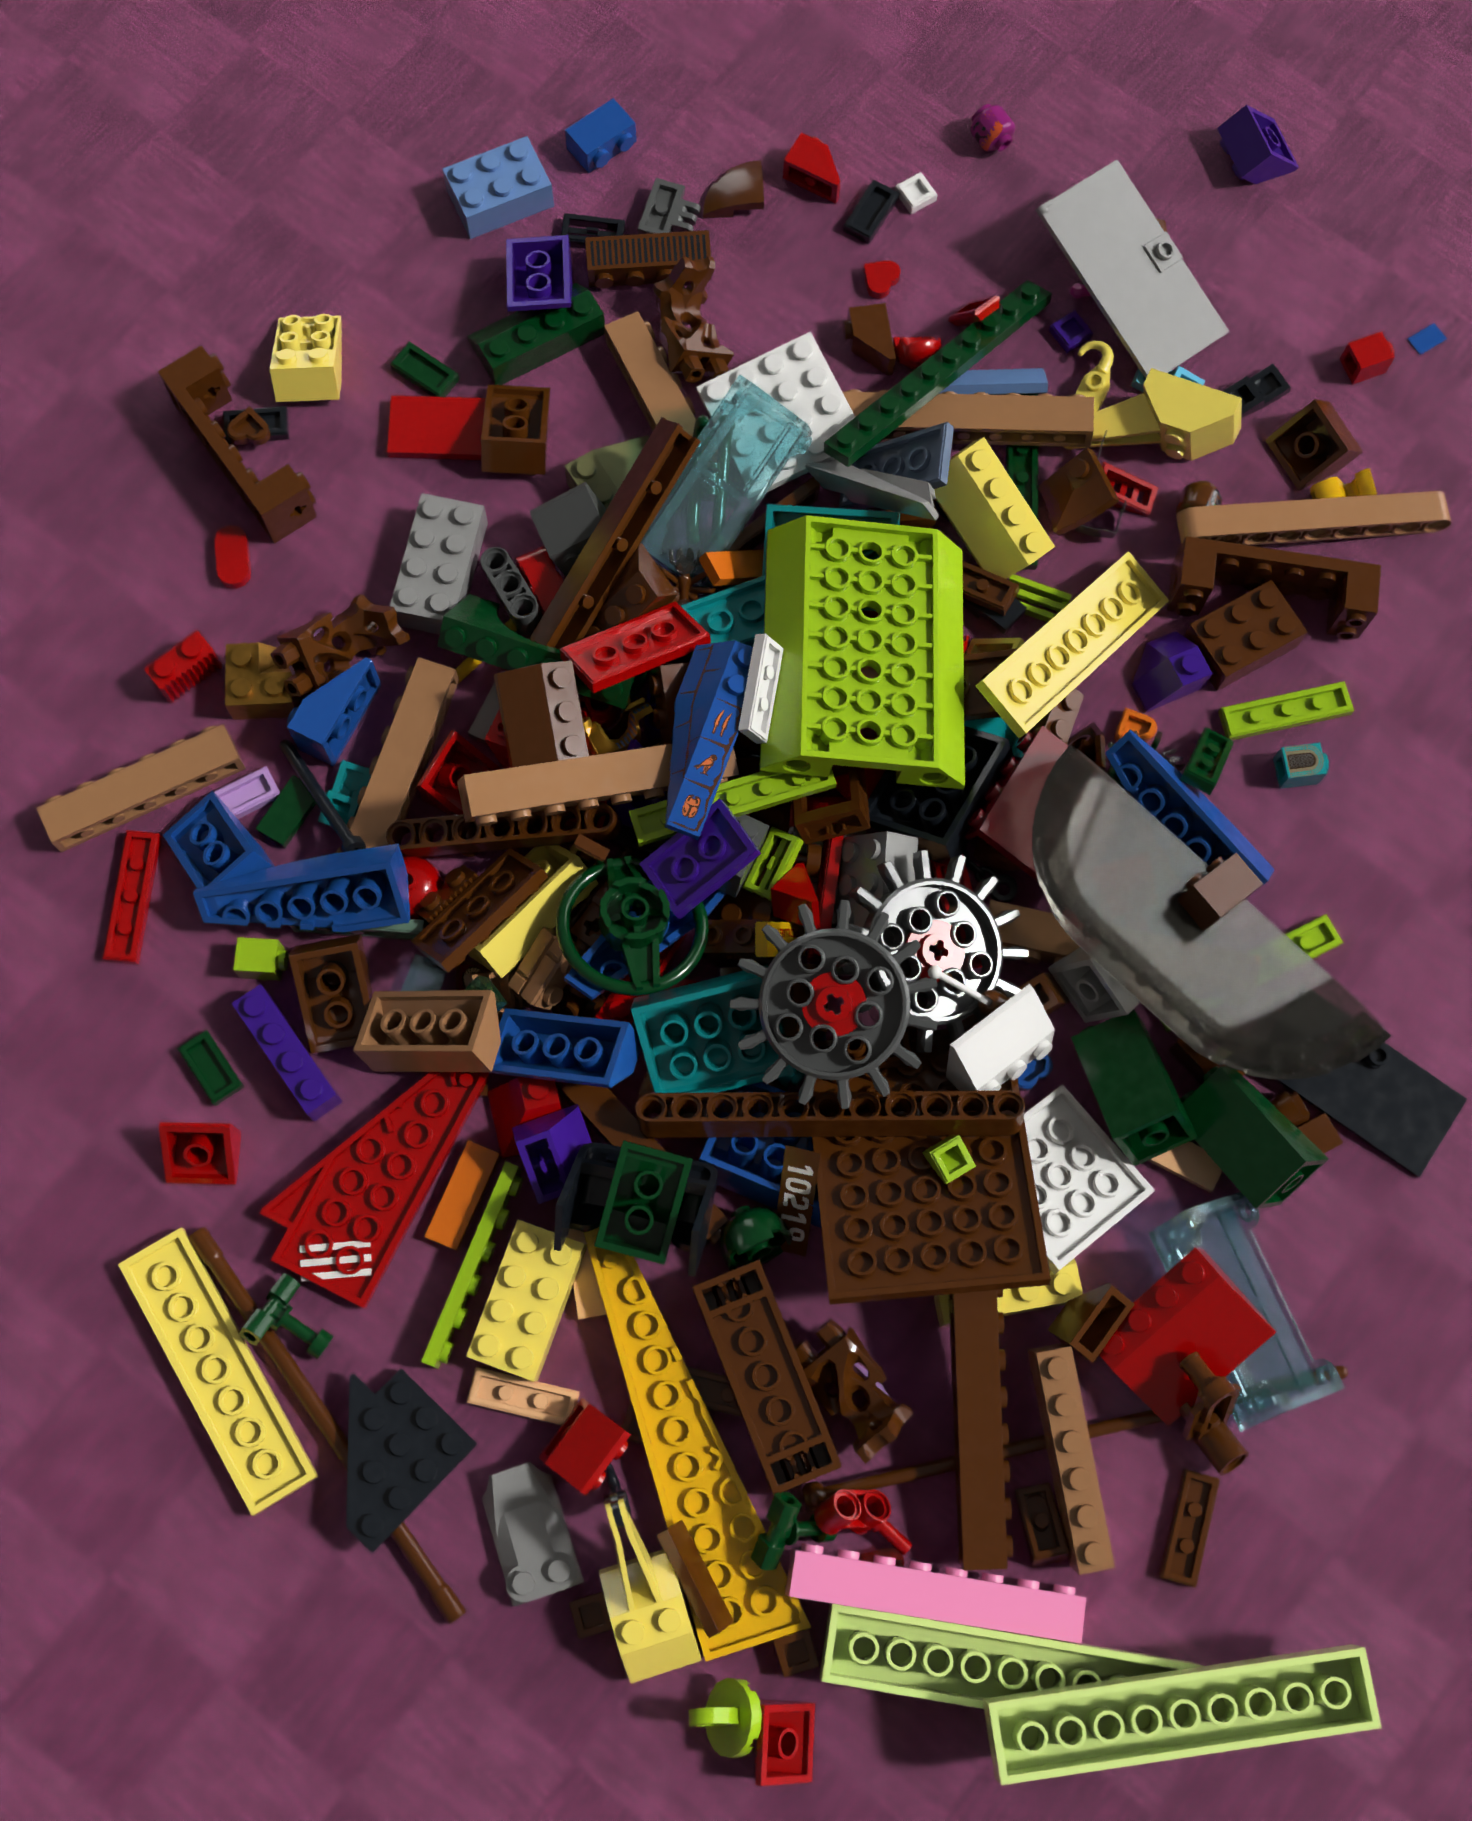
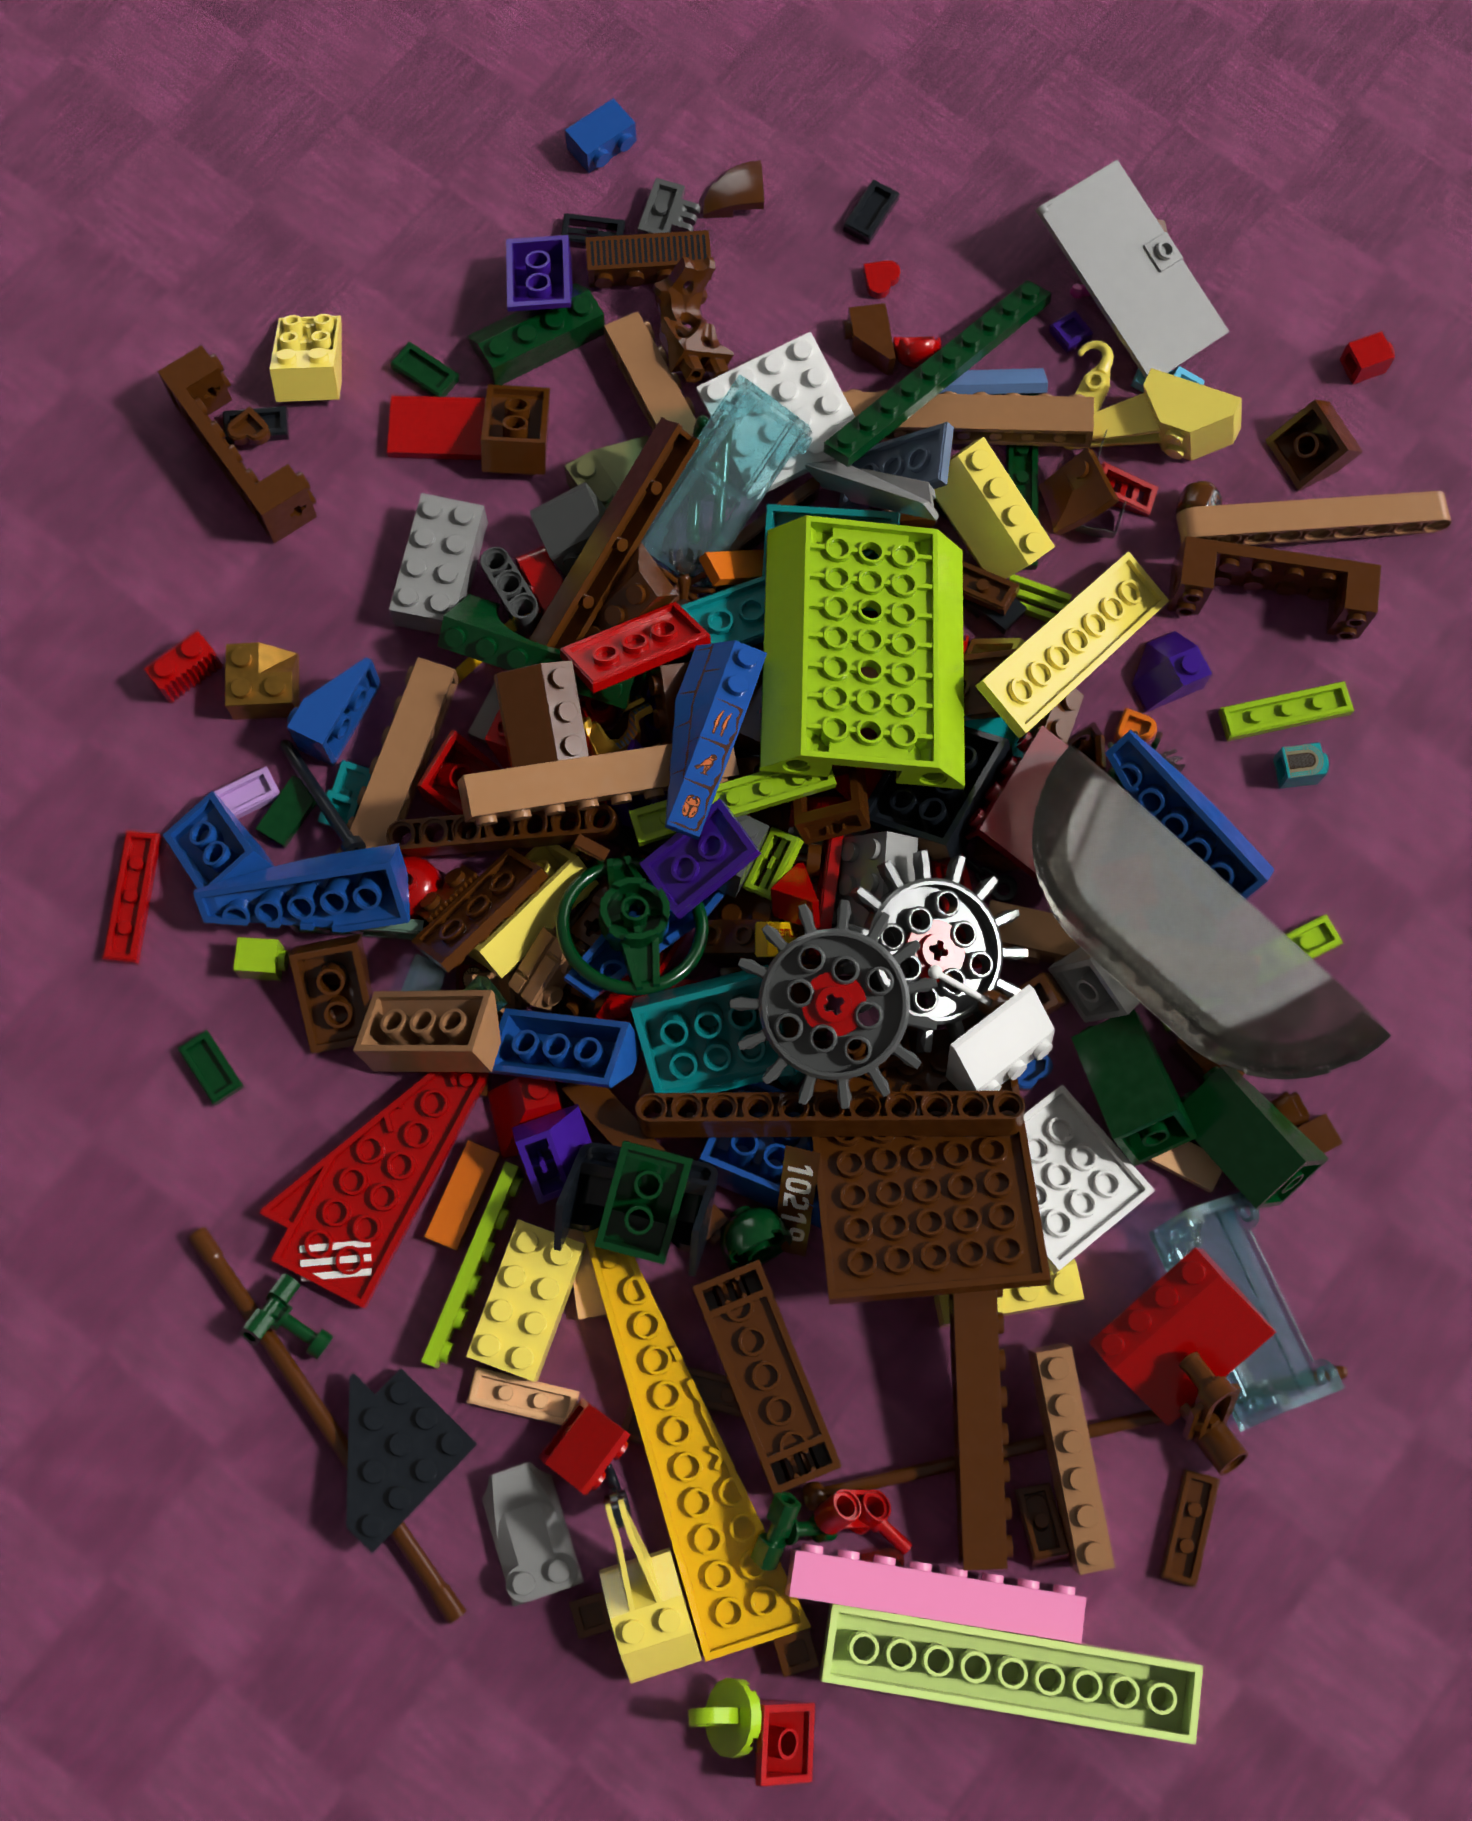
(140, 787): medium nougat brick -> none
(200, 1152): red slope -> none
(218, 1371): light yellow plate -> none
(232, 556): red tile -> none
(287, 1053): dark purple arch -> none
(311, 645): reddish brown hips -> none
(498, 187): medium blue brick -> none
(695, 1578): reddish brown tile -> none
(761, 688): white tile -> none
(812, 167): red slope -> none
(837, 1362): reddish brown hips -> none
(916, 193): white tile -> none
(949, 1158): lime slope -> none
(975, 311): red tile -> none
(992, 128): magenta head -> none
(1091, 1320): reddish brown slope -> none
(1180, 1713): yellowish green brick -> none
(1207, 761): dark green tile -> none
(1219, 891): brick -> none
(1246, 634): reddish brown brick -> none
(1256, 146): dark purple slope -> none
(1260, 389): black slope -> none
(1333, 487): yellow leg -> none
(1386, 1105): black piece -> none
(1427, 338): blue sticker -> none

